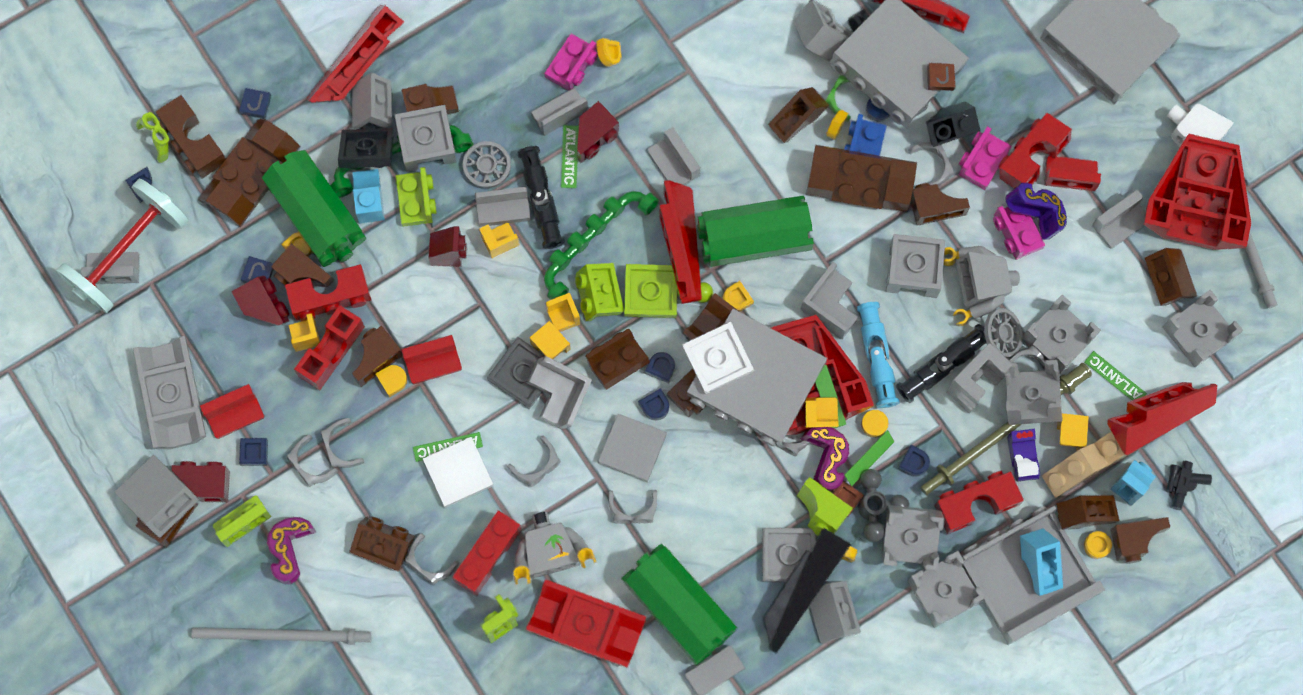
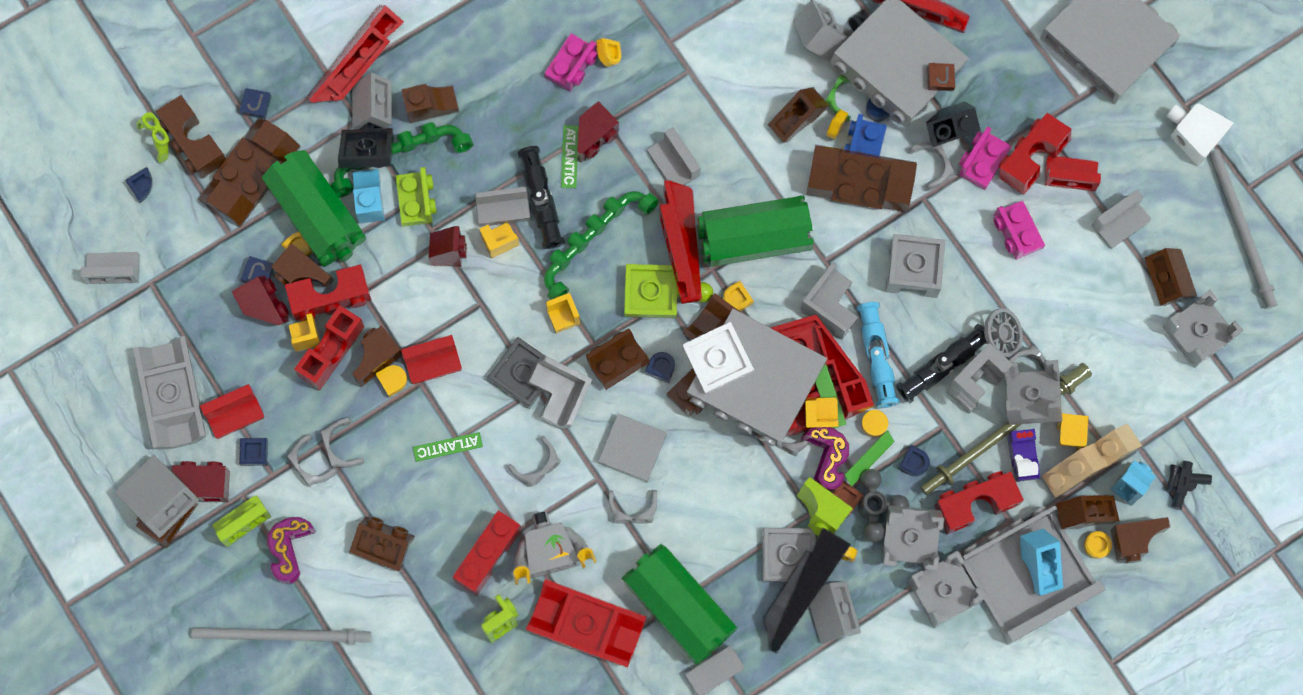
(159, 204): light aqua piece -> none
(425, 136): light grey panel -> none
(432, 578): light grey cap -> none
(458, 472): white tile -> none
(486, 164): light grey wheel -> none
(549, 341): yellow panel -> none
(560, 111): light grey panel -> none
(599, 291): lime bracket -> none
(655, 405): dark blue tile -> none
(933, 205): reddish brown arch -> none
(982, 280): light grey torso -> none
(1041, 204): dark purple animal -> none
(1060, 334): light grey panel -> none
(1114, 376): bright green sticker -> none
(1159, 413): red wedge -> none
(1202, 197): red wedge -> none

